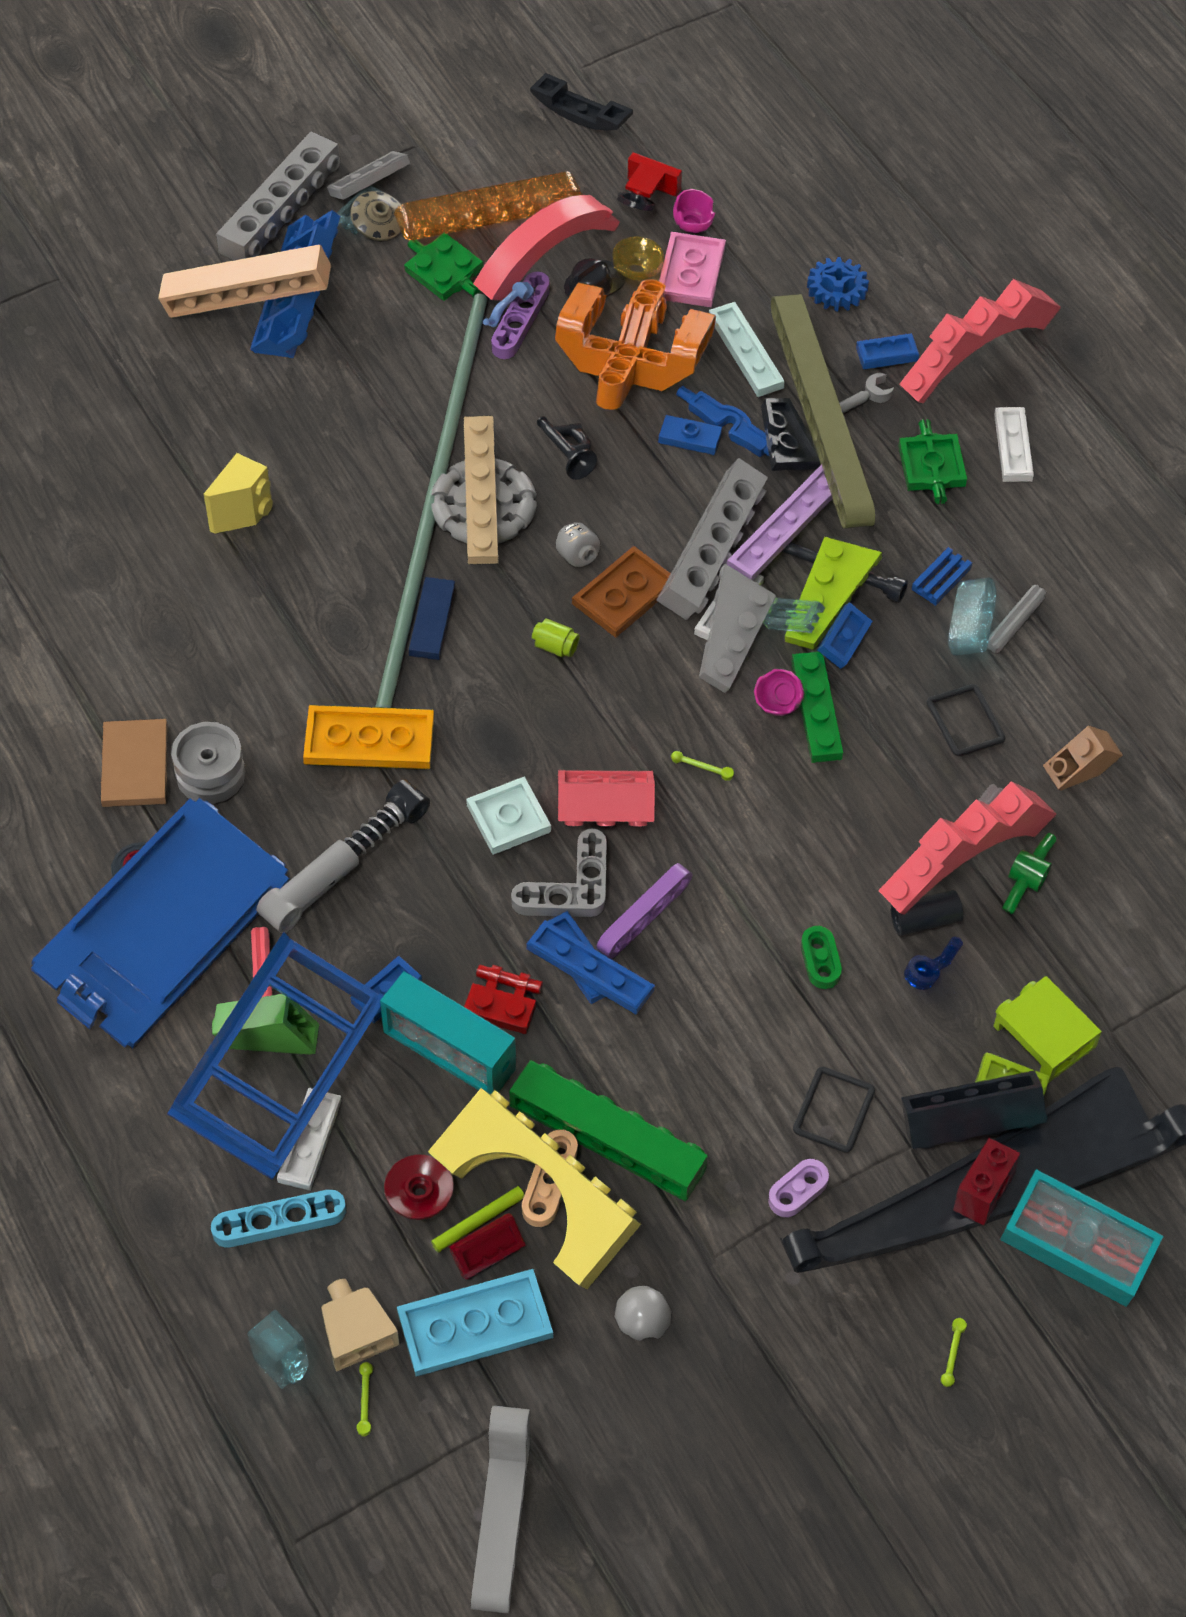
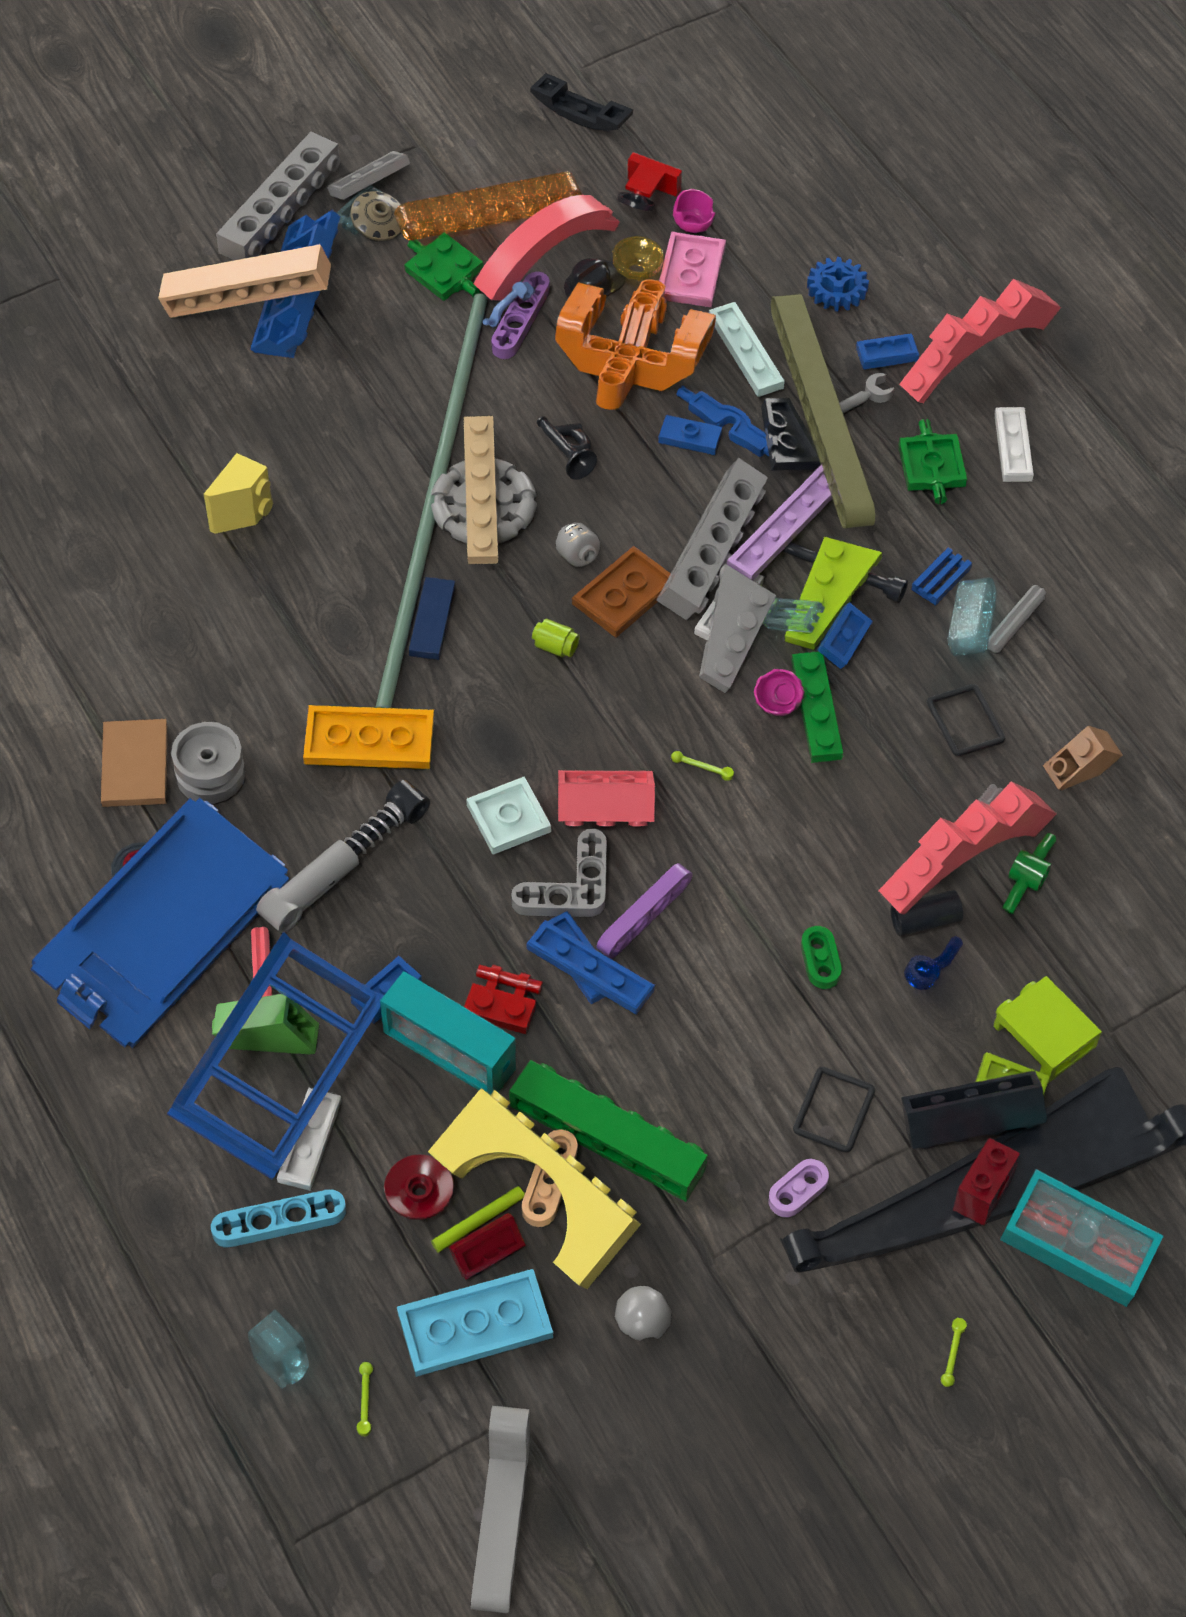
(356, 1325): tan torso -> none

